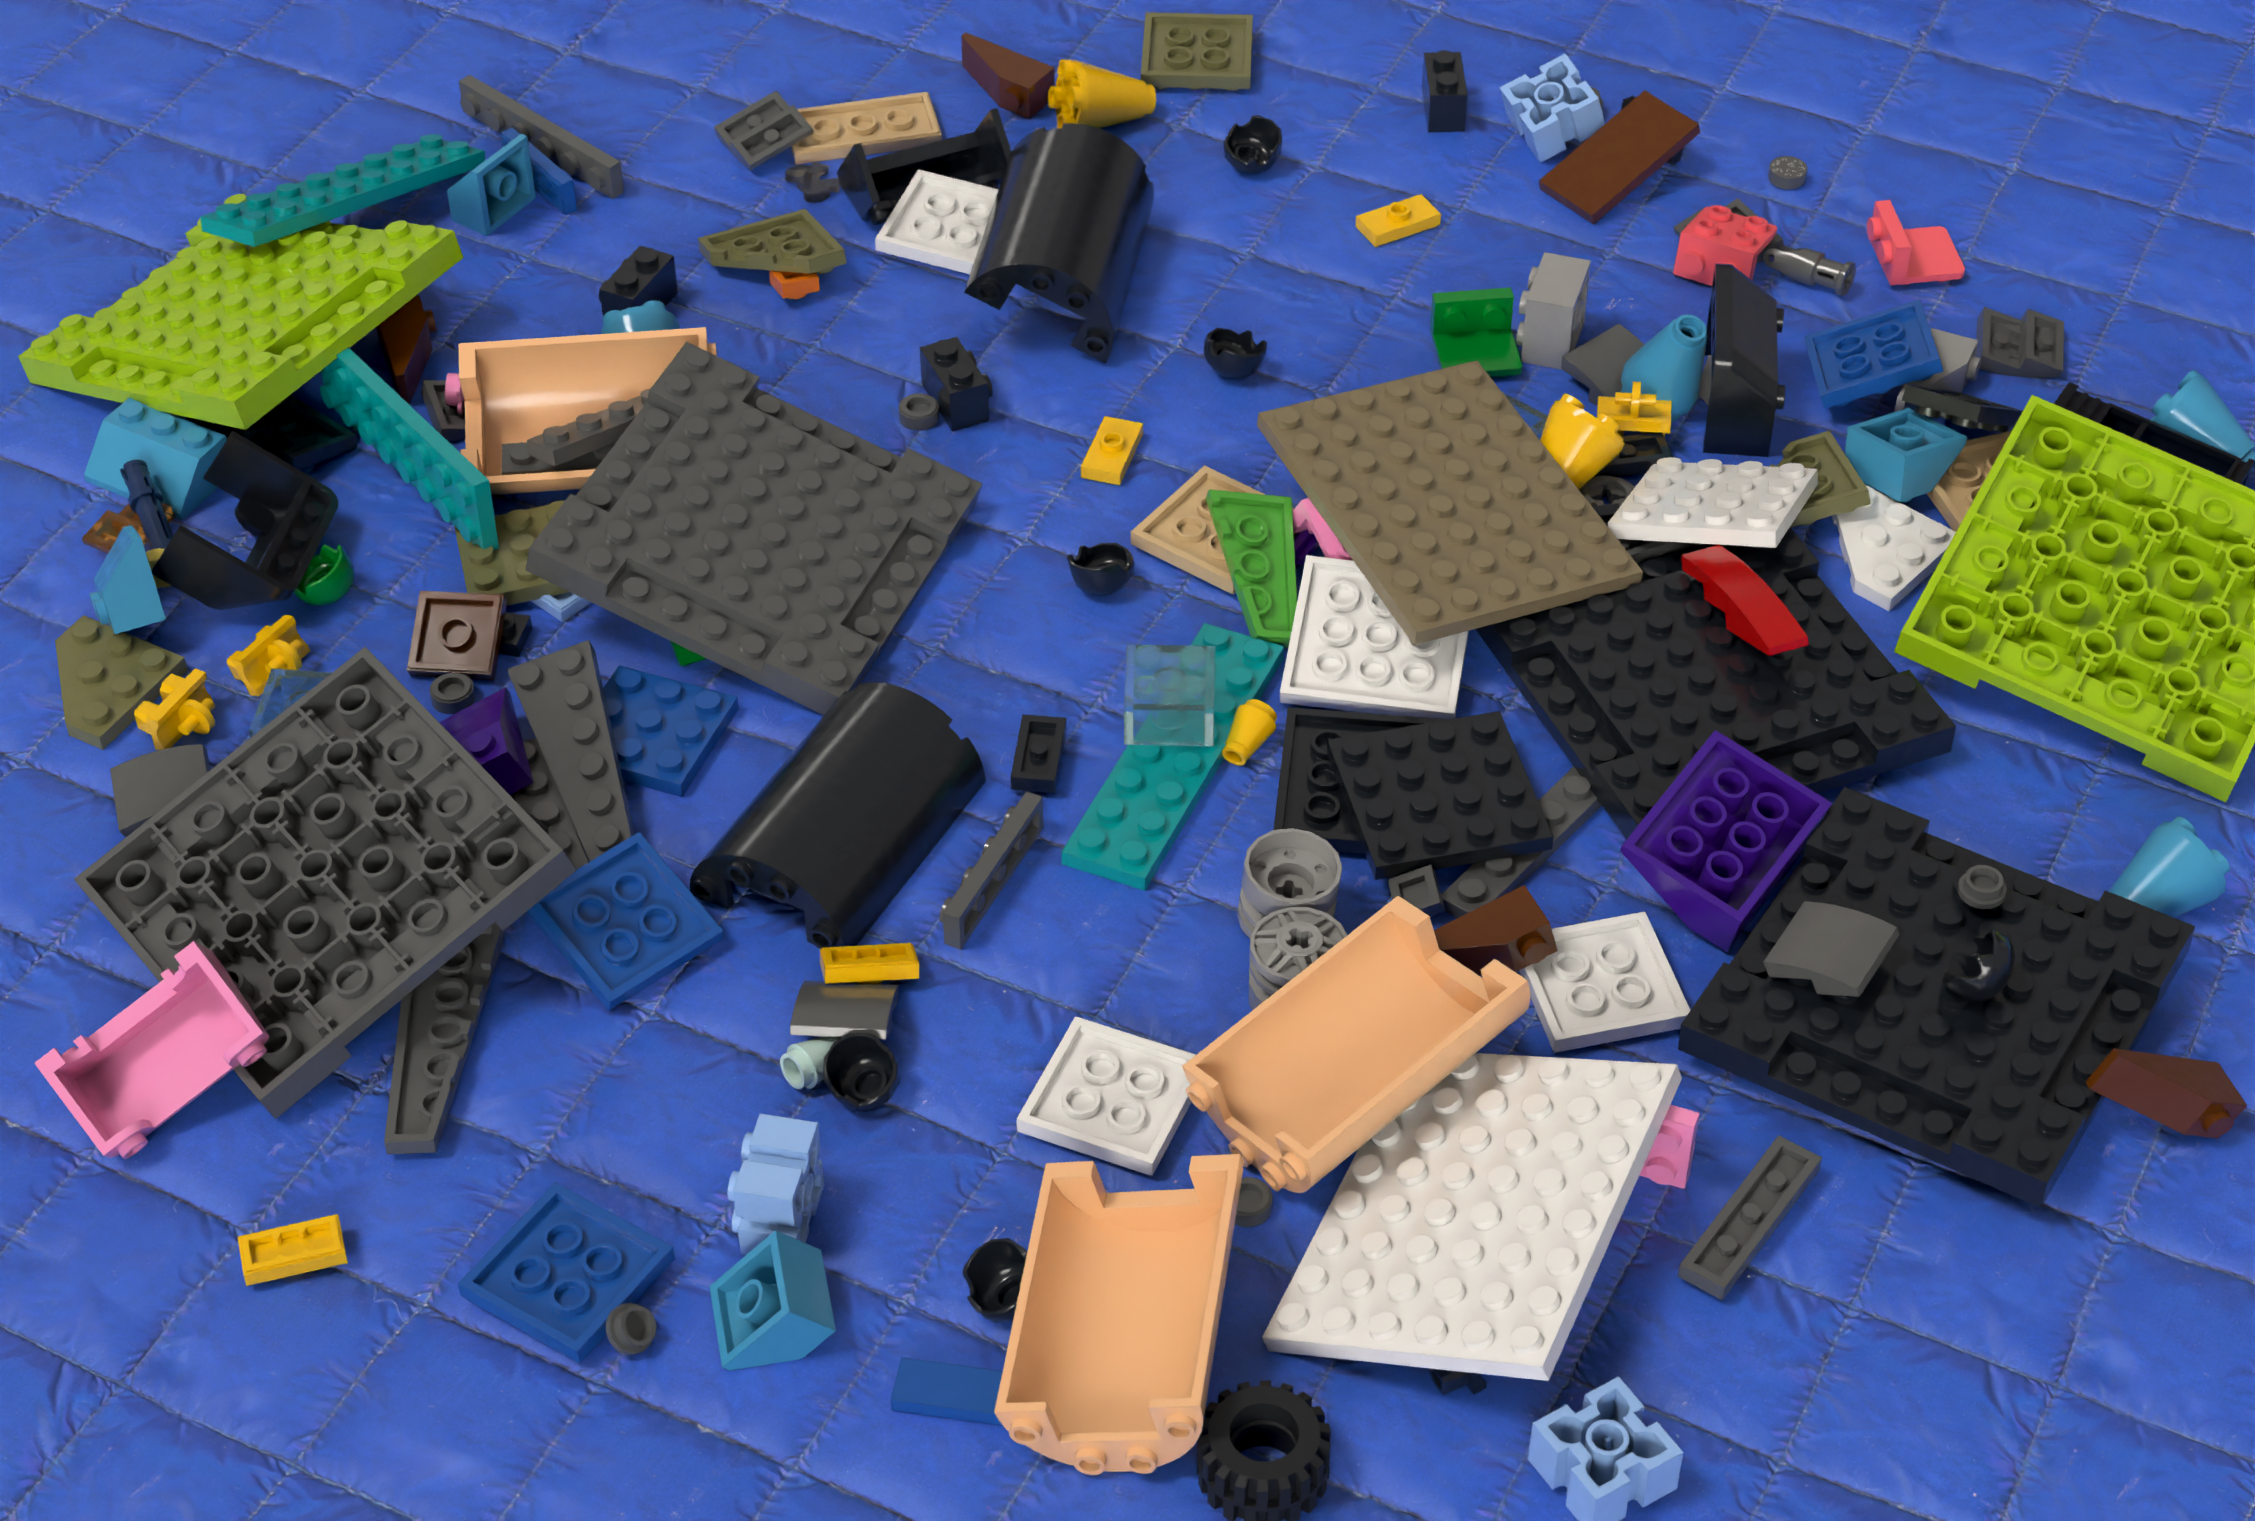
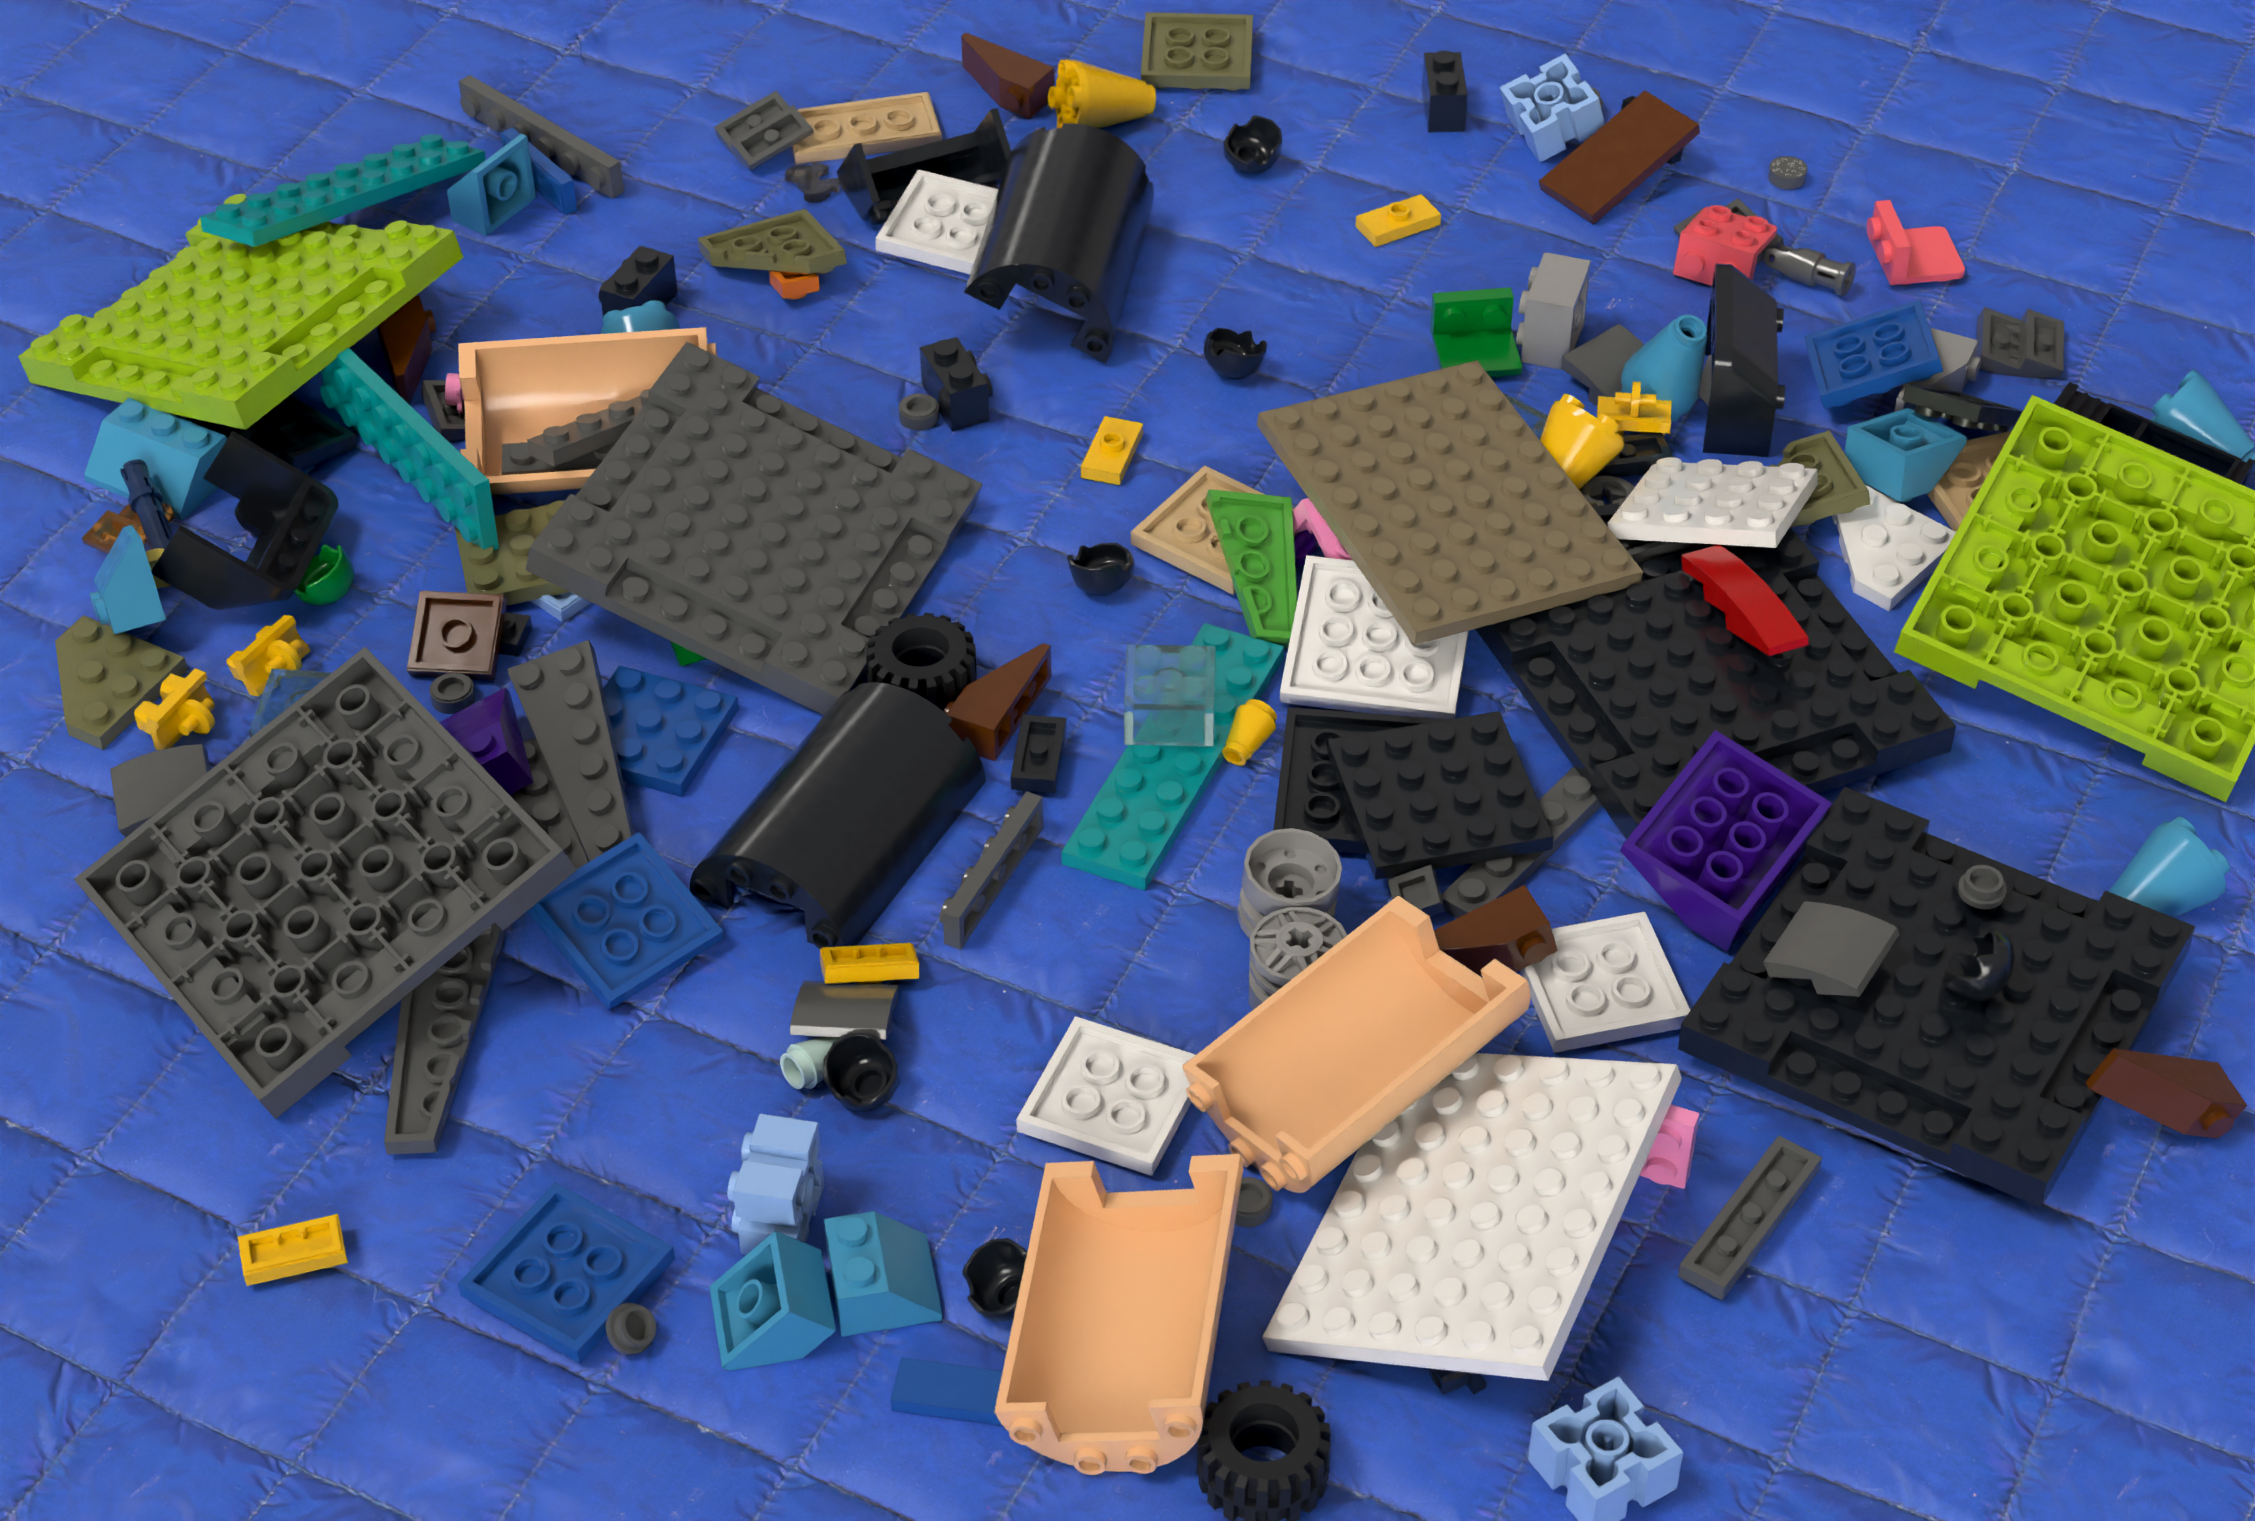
(157, 1054): bright pink windscreen -> none
(880, 1273): none -> dark azure slope
(923, 657): none -> black tyre
(994, 704): none -> reddish brown slope

